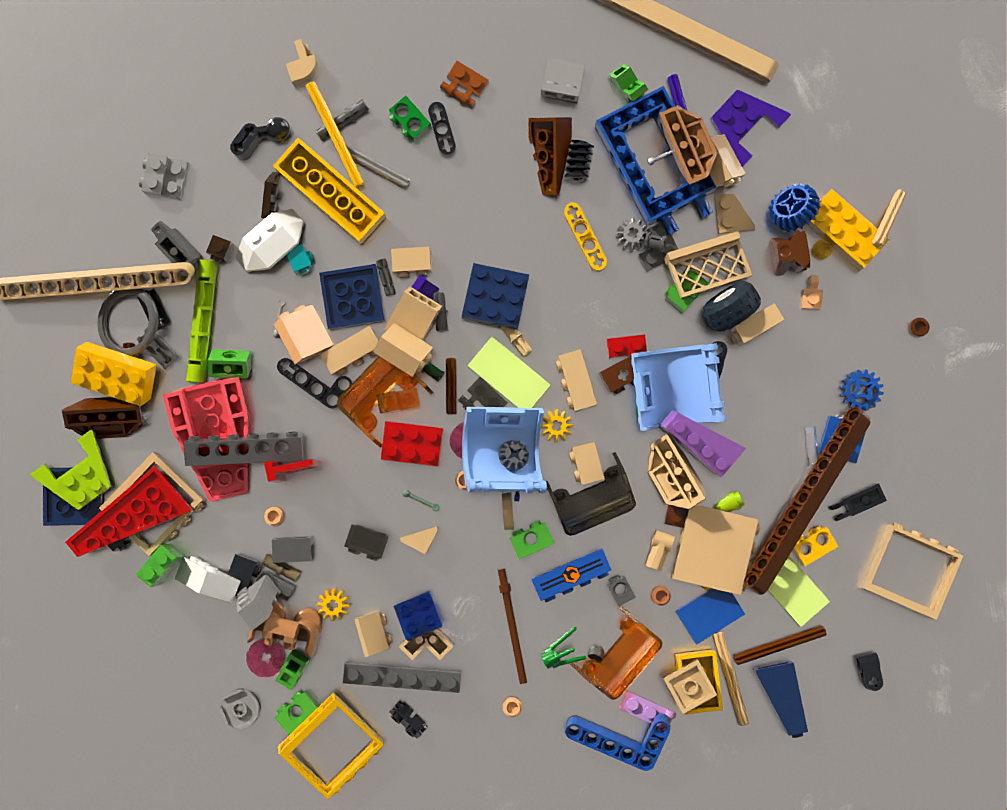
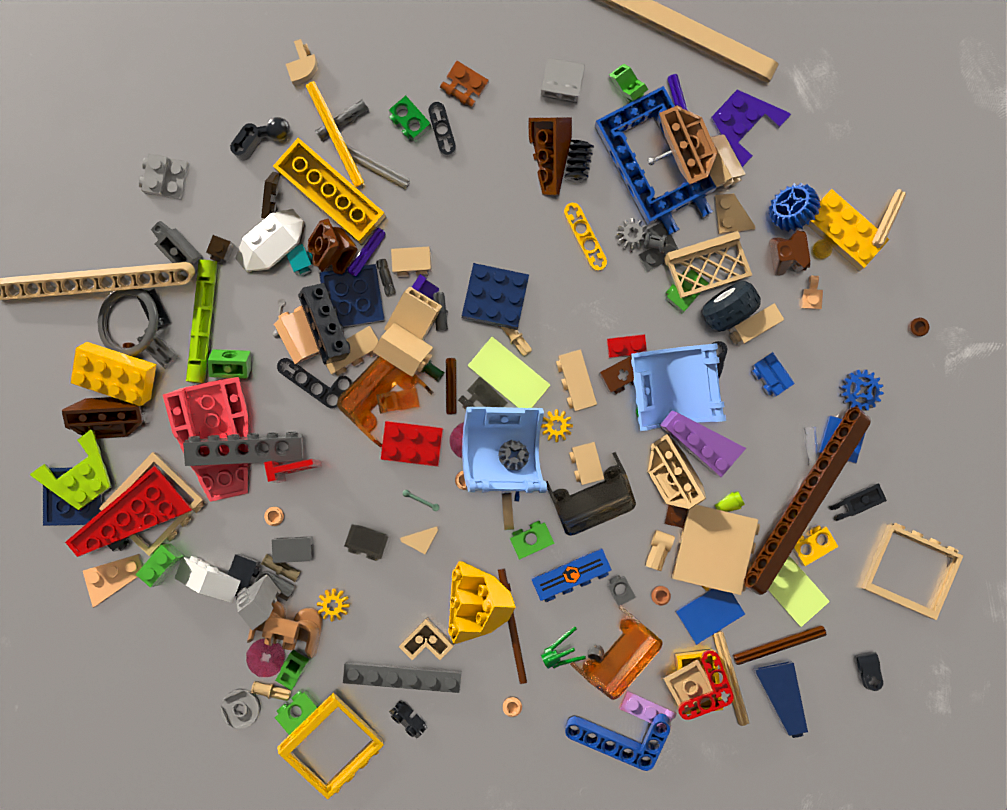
(109, 578): none -> light nougat wing
(270, 691): none -> tan axle
(324, 323): none -> black brick
(331, 247): none -> reddish brown piece
(366, 251): none -> dark purple axle
(373, 633): tan slope -> none
(418, 616): clear blue bracket -> none
(476, 603): none -> yellow brick
(716, 688): none -> red beam
(772, 374): none -> blue brick

